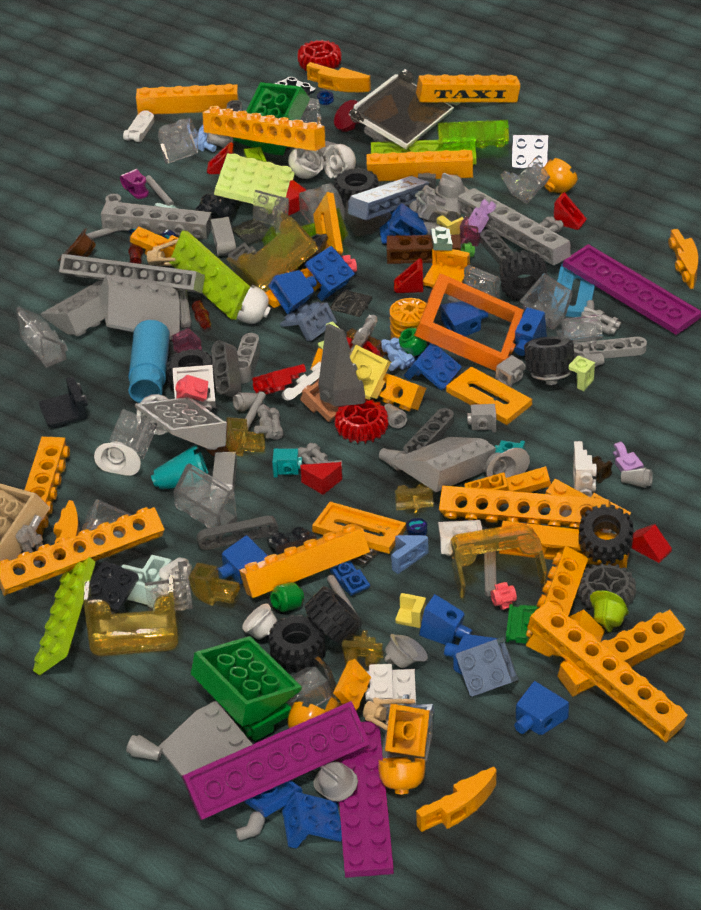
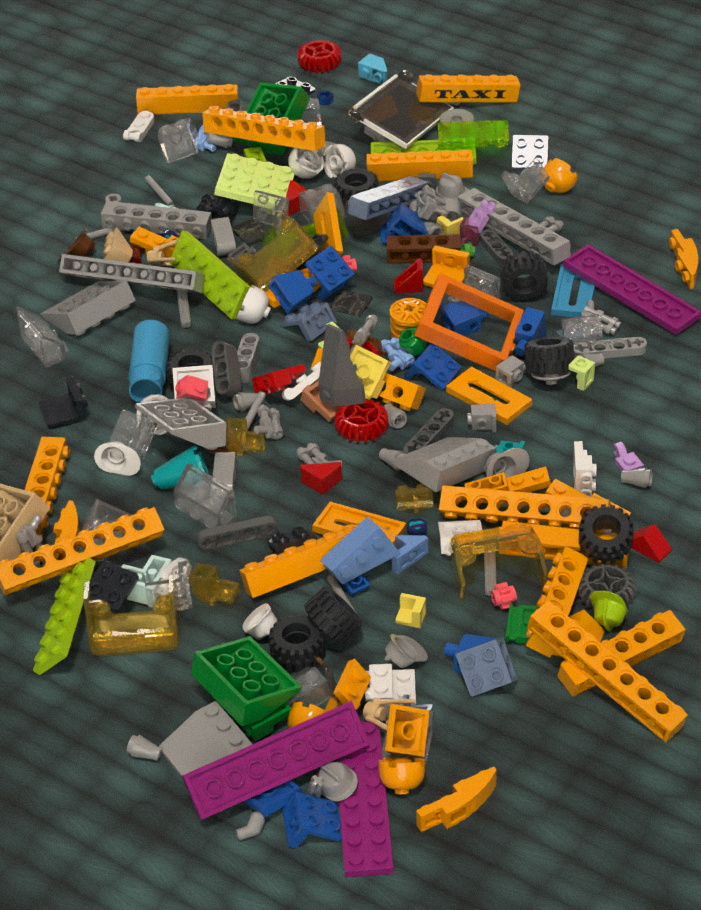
(117, 247): none -> tan slope
(132, 301): light grey slope -> none
(135, 184): magenta piece -> none
(186, 340): clear pink panel -> none
(201, 314): clear red axle -> none
(216, 163): red slope -> none
(238, 556): blue torso -> none
(286, 462): teal brick -> none
(287, 597): green head -> none
(316, 786): none -> light grey axle
(338, 80): light orange slope -> none
(342, 118): dark red tile -> none
(359, 552): none -> medium blue wedge
(364, 647): clear yellow hips -> none
(373, 69): none -> medium azure slope
(441, 239): sand green plate -> none
(443, 622): blue torso -> none
(456, 115): none -> light grey dish
(540, 710): blue torso -> none
(549, 297): clear slope -> none
(568, 212): red slope -> none
(603, 469): dark brown brick -> none

